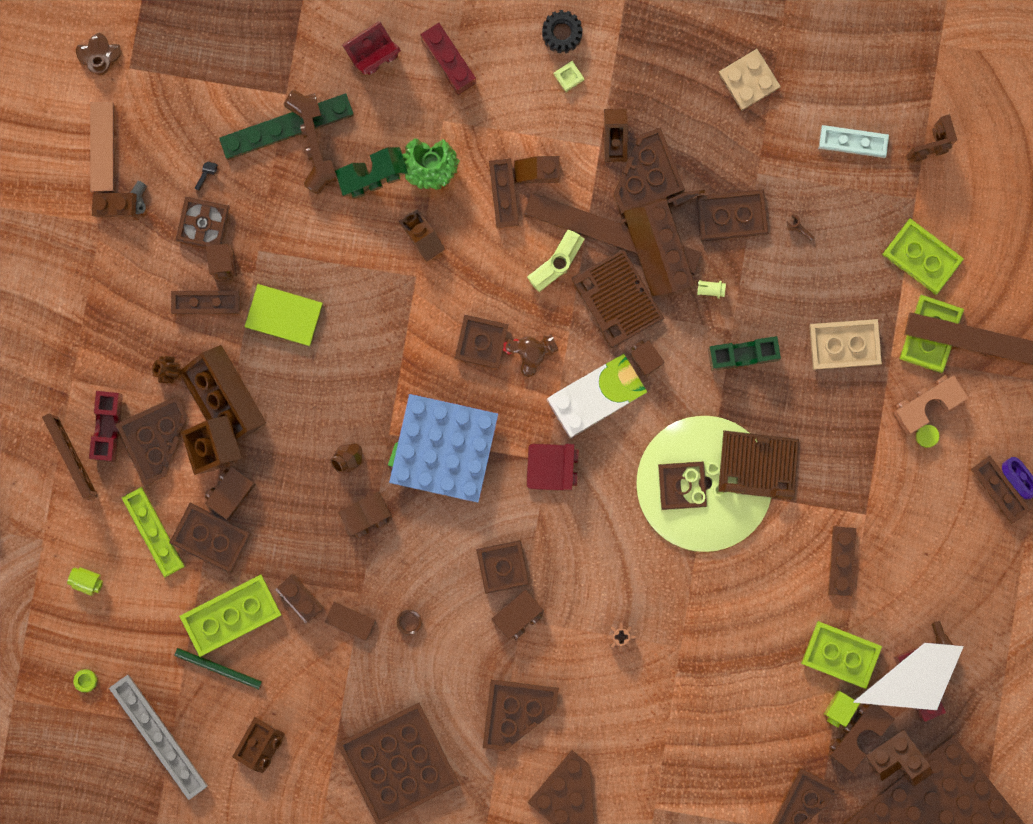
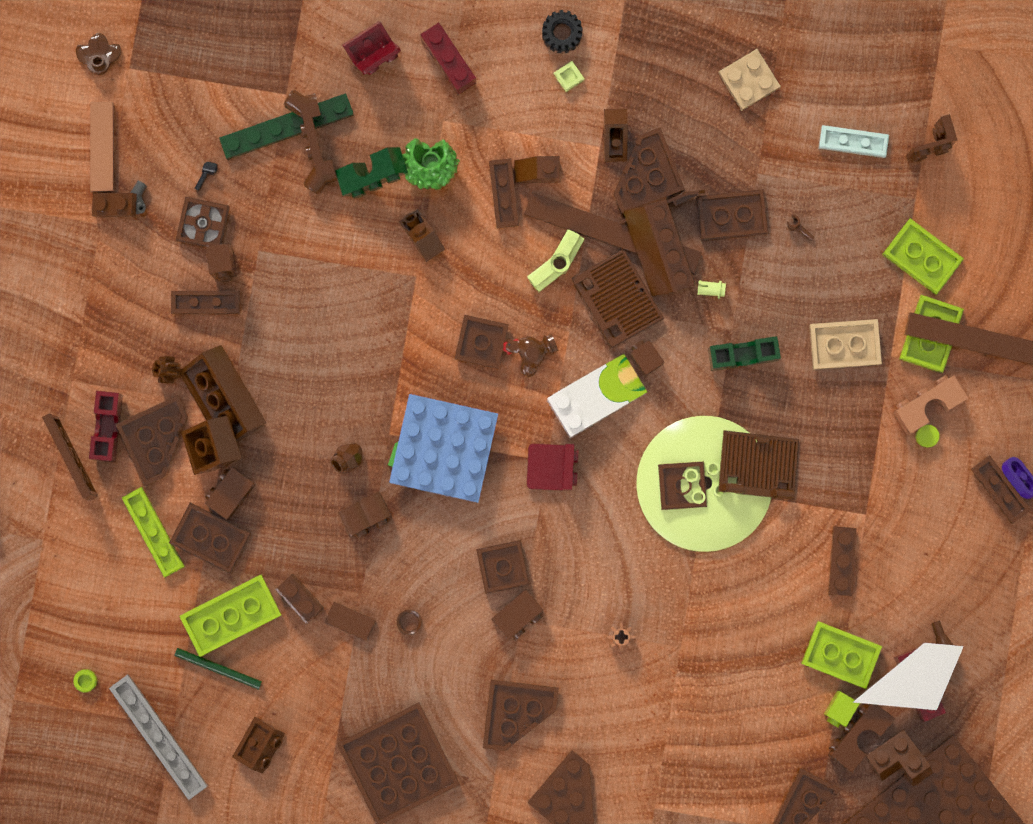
(85, 581): lime brick -> none
(283, 315): lime tile -> none

